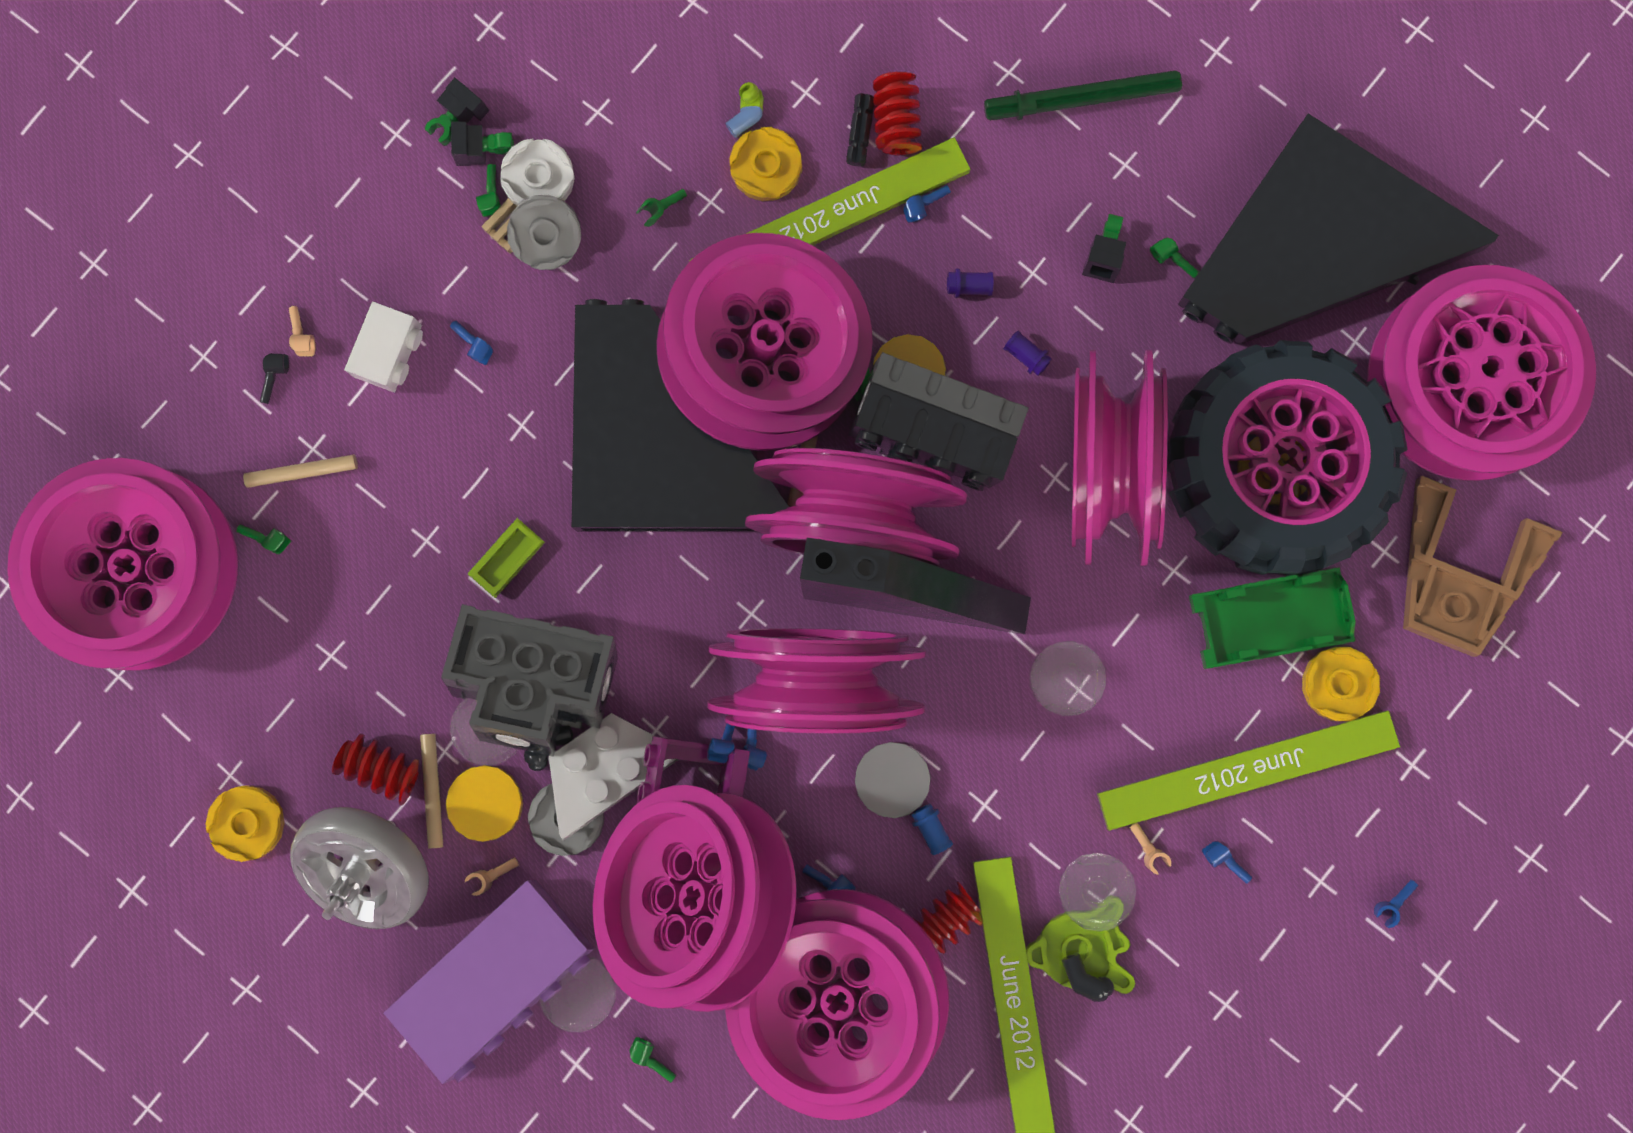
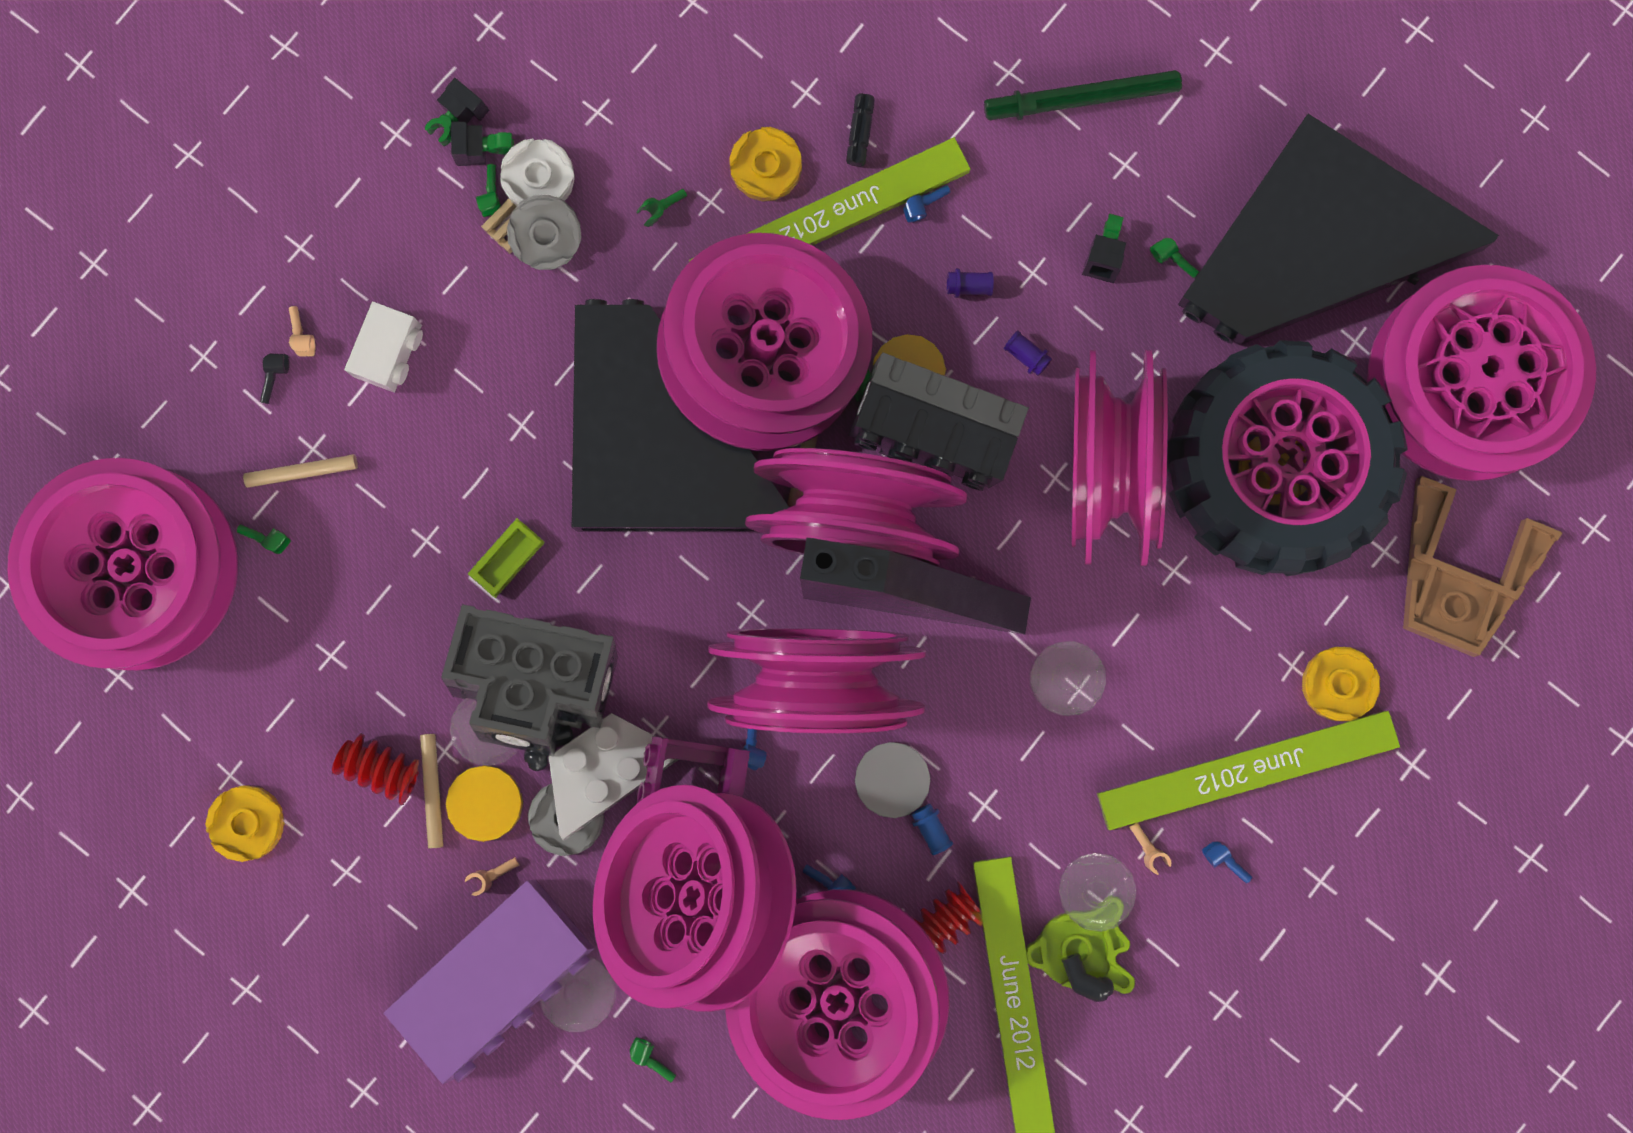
(363, 842): flat silver wheel -> none
(480, 350): blue hand -> none
(721, 748): blue hand -> none
(750, 109): arm -> none
(894, 113): red piece -> none
(1274, 617): green piece -> none
(1395, 904): blue hand -> none

